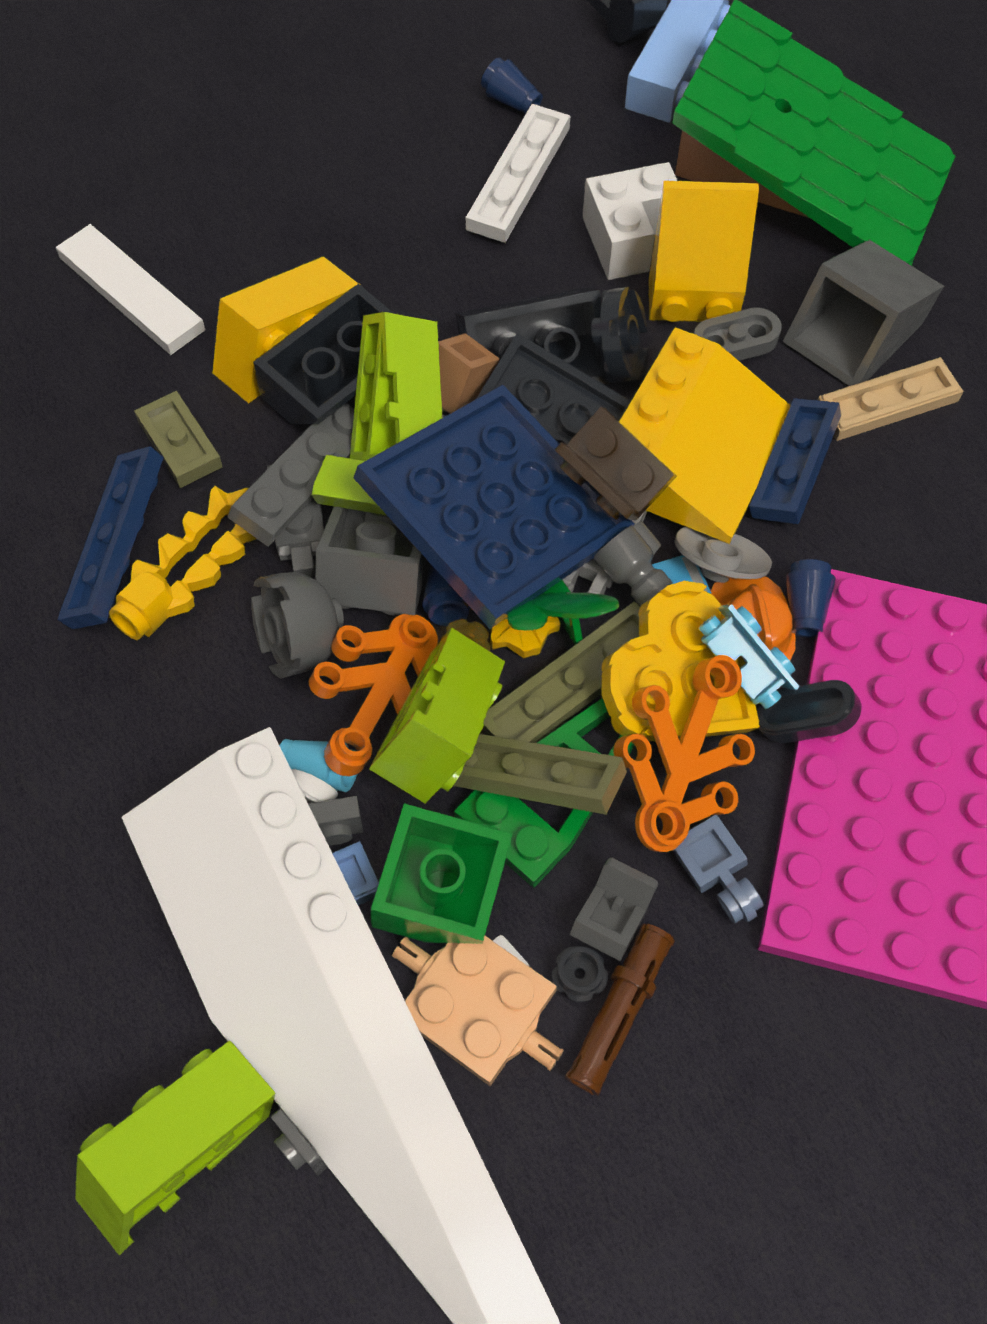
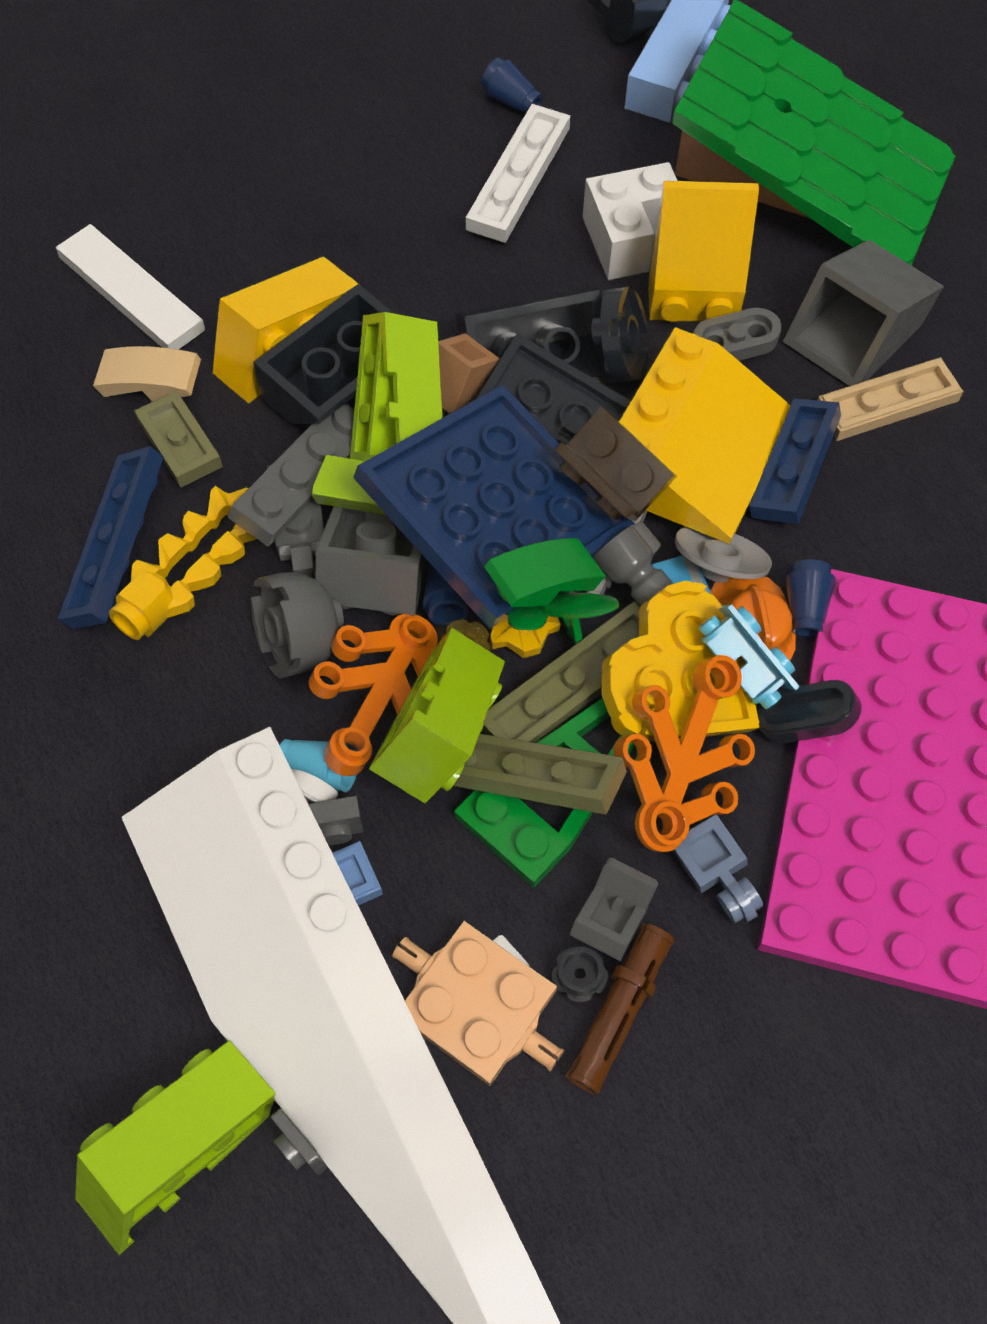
(147, 369): none -> tan slope
(439, 878): green slope -> none
(542, 570): none -> green slope

